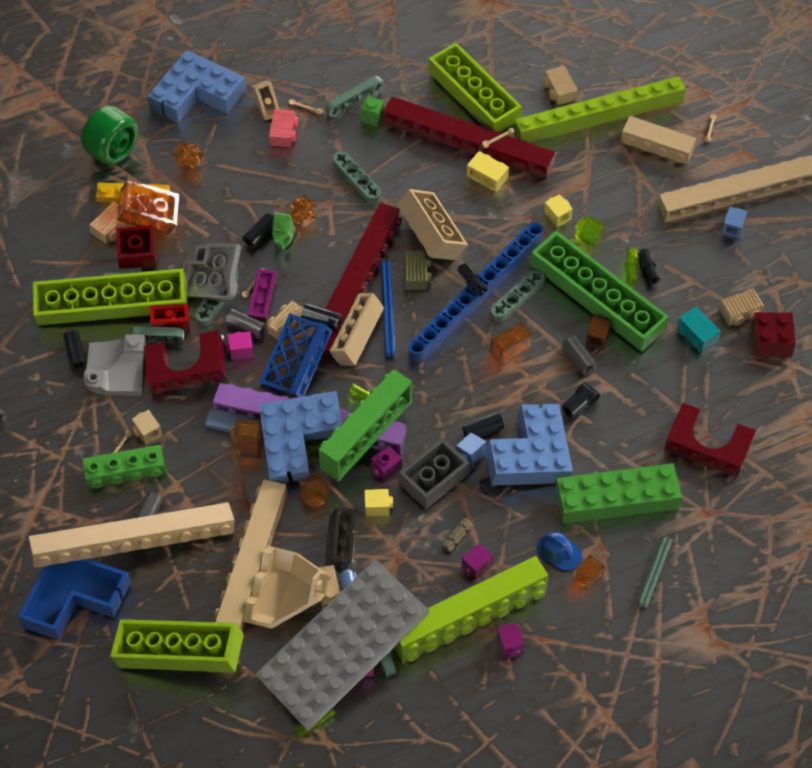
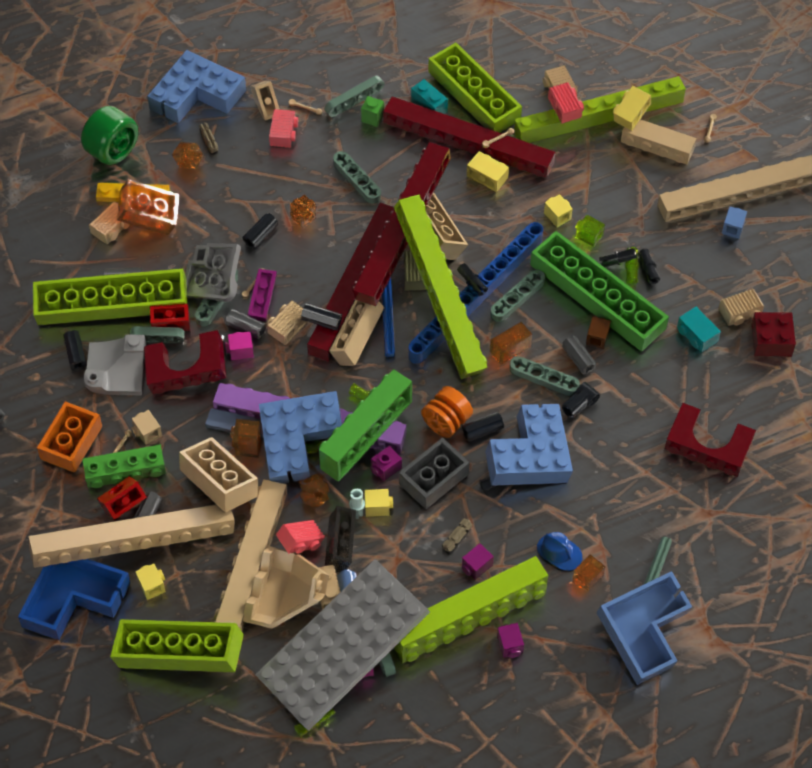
(69, 437): none -> orange brick
(121, 497): none -> red brick
(136, 247): dark red brick -> none
(151, 581): none -> light yellow brick
(208, 137): none -> dark tan axle
(218, 474): none -> tan brick
(283, 230): bright green piece -> none
(300, 536): none -> coral brick
(310, 357): blue fence -> none
(357, 502): none -> light aqua axle
(393, 242): none -> dark red brick
(429, 97): none -> teal brick
(440, 286): none -> lime brick
(447, 411): none -> orange wheel
(472, 449): medium blue brick -> none
(546, 373): none -> sand green beam
(565, 102): none -> coral brick
(618, 257): none -> black axle
(618, 493): bright green brick -> none
(632, 107): none -> light yellow brick
(635, 624): none -> medium blue piece

